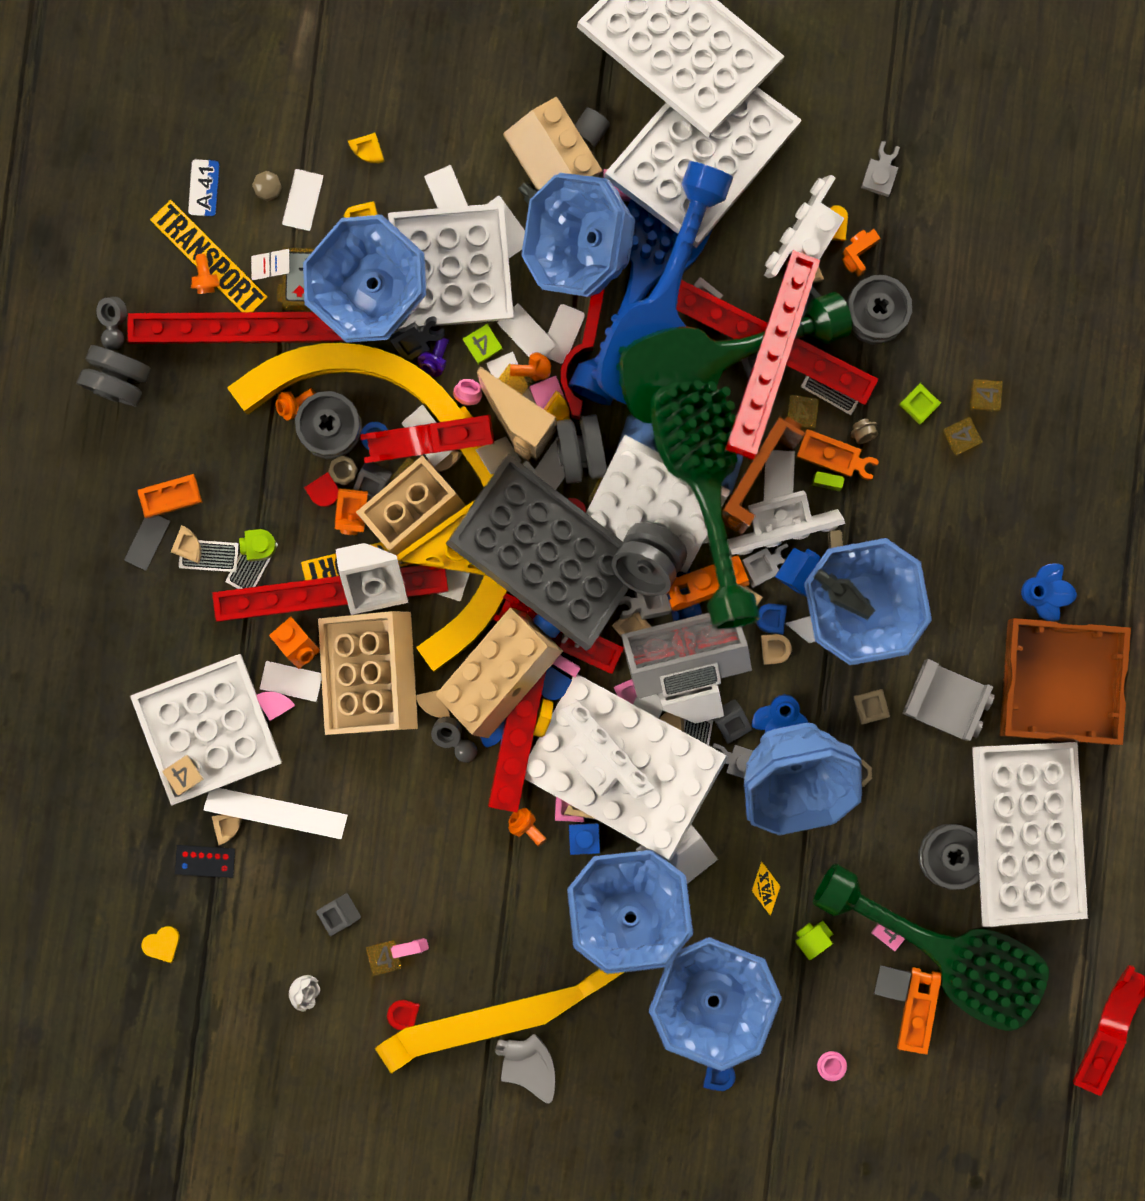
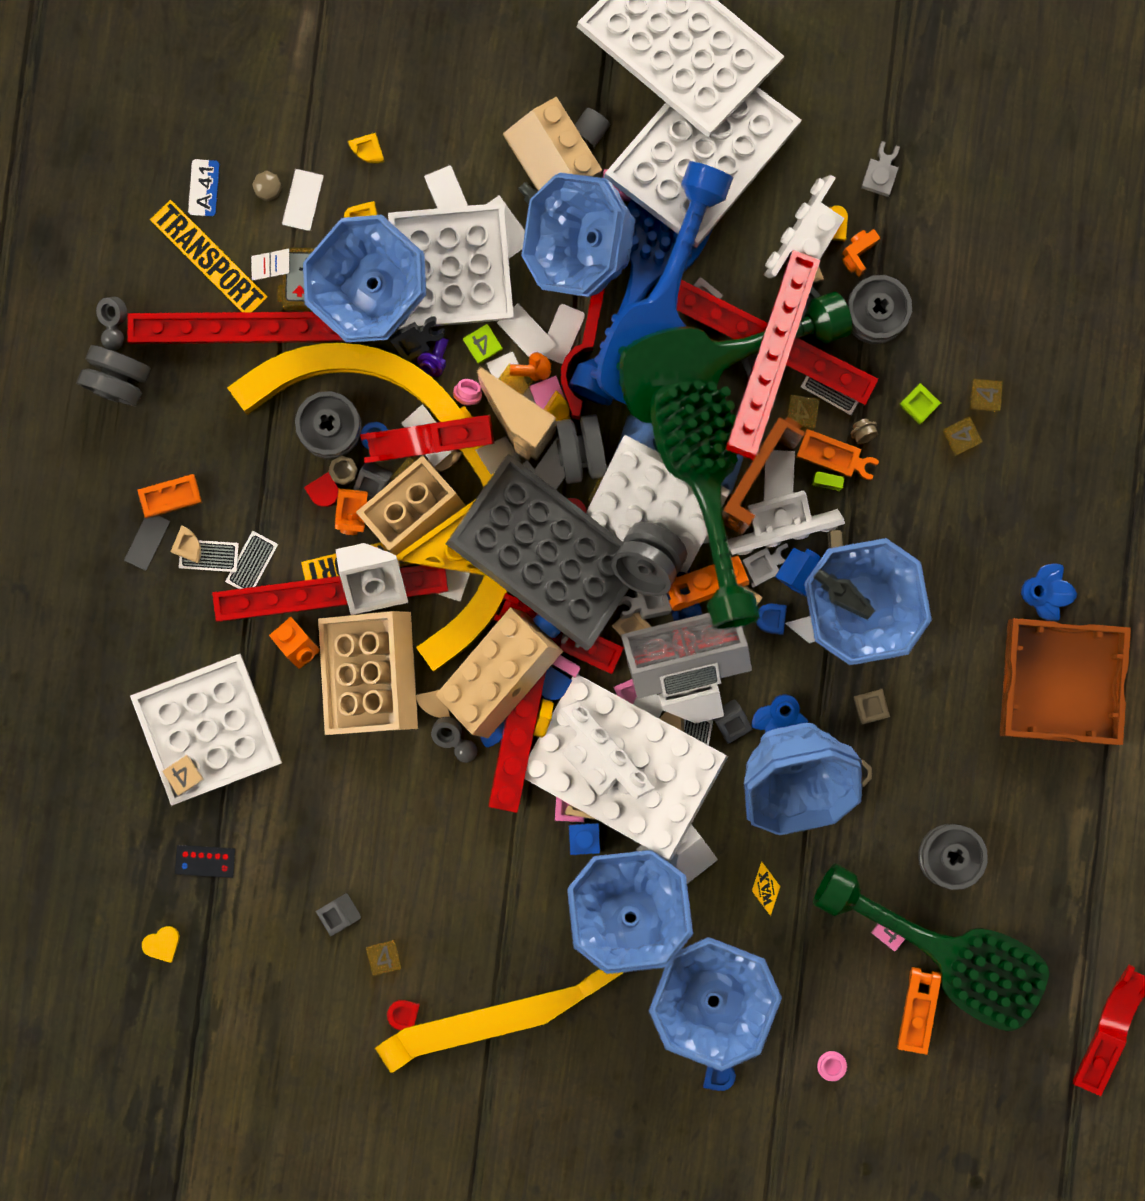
(204, 281): orange plate -> none
(226, 827): tan tile -> none
(257, 545): lime plate -> none
(274, 704): bright pink tile -> none
(276, 812): white sticker -> none
(288, 405): orange plate -> none
(291, 681): white sticker -> none
(303, 992): white plate -> none
(413, 947): bright pink tile -> none
(524, 824): orange plate -> none
(528, 1065): light grey arm -> none
(736, 760): light grey plate -> none
(775, 649): tan tile -> none
(814, 939): lime plate -> none
(892, 983): dark grey slope -> none
(948, 701): light grey panel -> none
(1029, 833): white plate -> none

